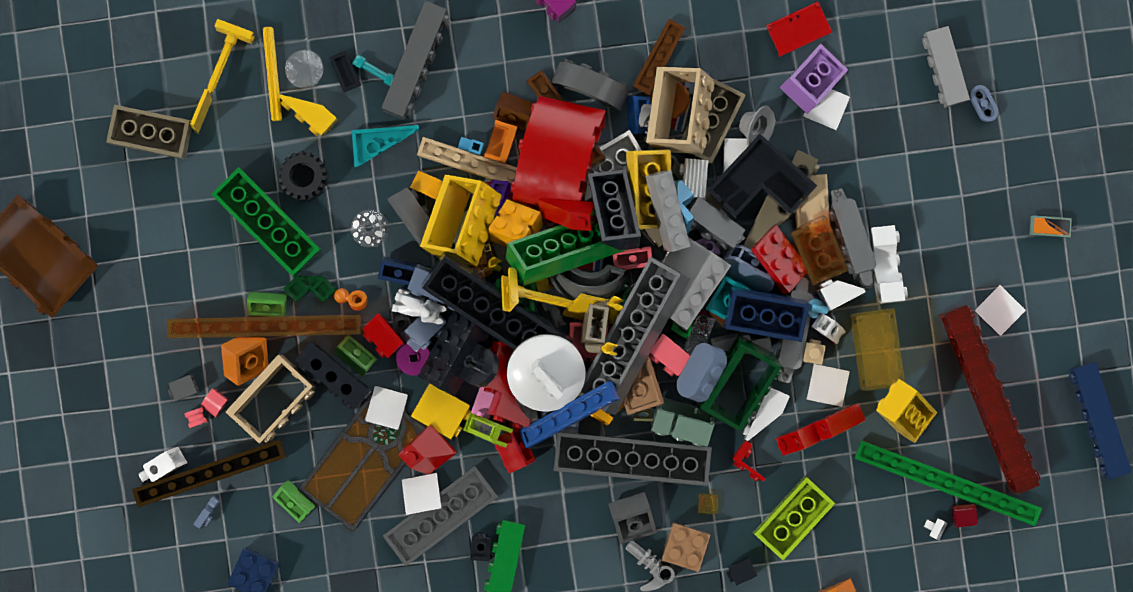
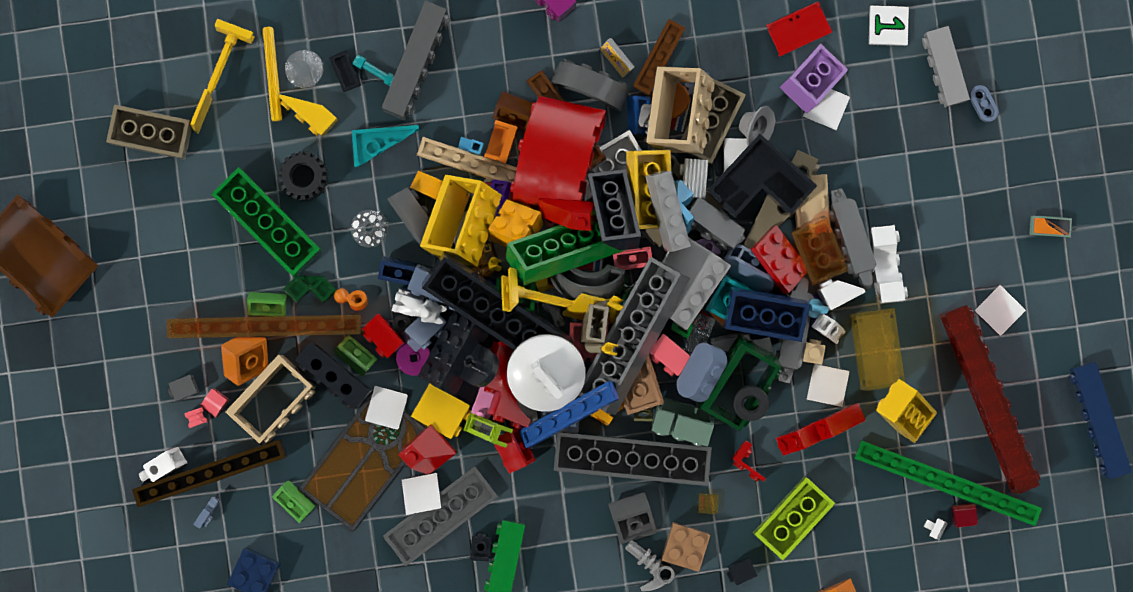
(616, 58): none -> slope
(748, 414): none -> black tyre
(771, 407): white slope -> none
(888, 25): none -> white tile

